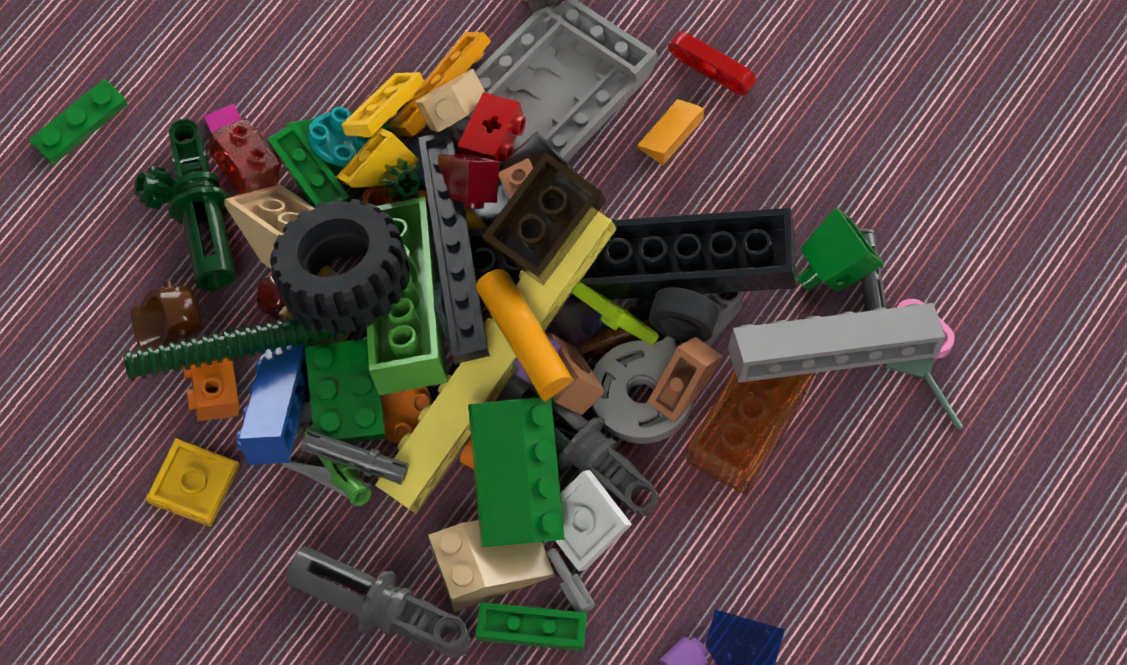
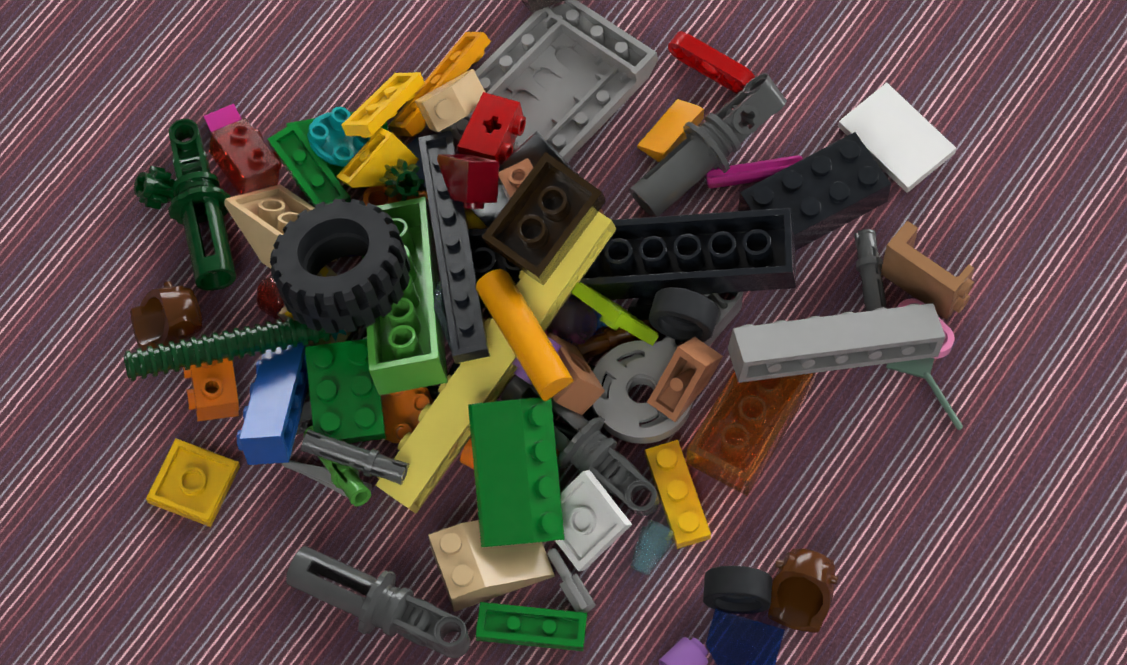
(78, 122): green plate -> none
(651, 546): none -> clear light blue cone
(677, 494): none -> yellow plate
(708, 145): none -> dark grey piece
(737, 589): none -> black tyre
(749, 172): none -> dark pink axle
(802, 590): none -> reddish brown helmet
(823, 189): none -> black brick
(837, 254): green torso -> none
(898, 137): none -> white tile
(924, 277): none -> medium nougat panel

